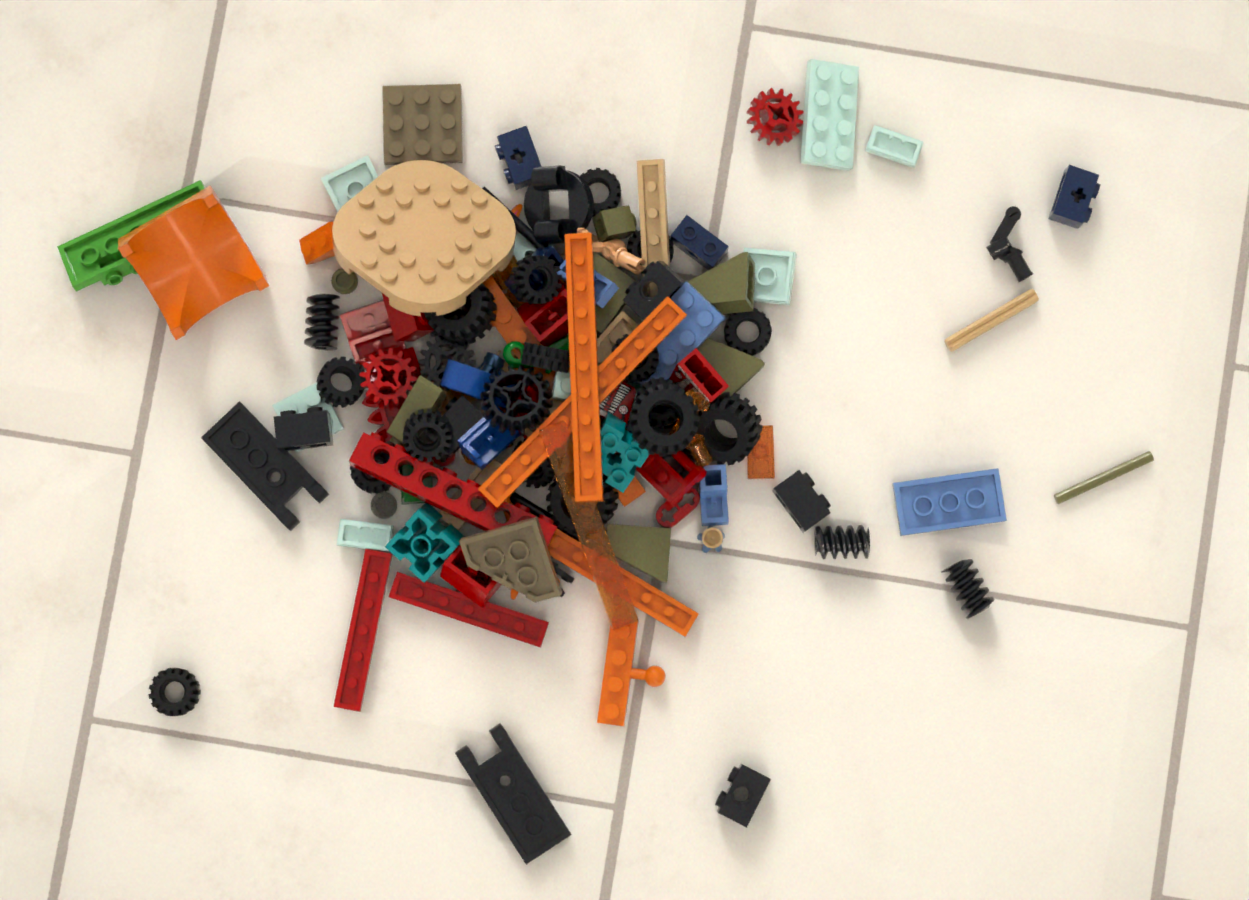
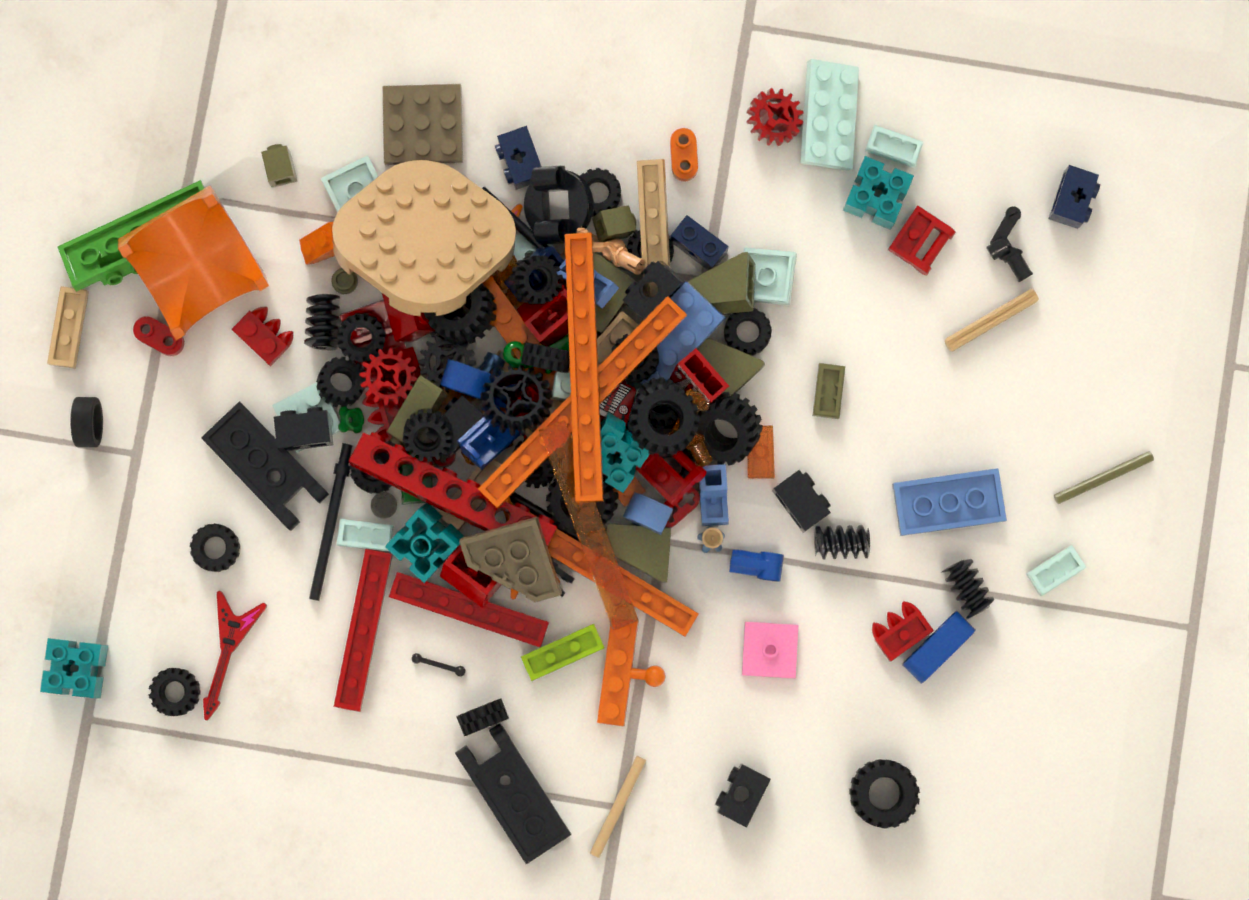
(60, 678): none -> teal brick
(67, 327): none -> tan plate
(86, 422): none -> black tyre
(157, 335): none -> red plate
(198, 543): none -> black tyre
(231, 633): none -> red piece
(262, 336): none -> red plate
(279, 165): none -> olive brick
(342, 471): none -> black bar
(349, 325): none -> black tyre
(357, 419): none -> green plate
(417, 658): none -> black hinge
(482, 717): none -> black tyre
(562, 652): none -> lime plate
(617, 806): none -> tan bar
(647, 513): none -> medium blue brick
(684, 153): none -> orange plate
(763, 564): none -> blue piece
(770, 650): none -> bright pink plate
(828, 391): none -> olive plate
(883, 208): none -> teal brick
(902, 632): none -> red plate
(907, 798): none -> black tyre
(914, 235): none -> red plate
(938, 647): none -> blue beam
(1056, 570): none -> light aqua plate

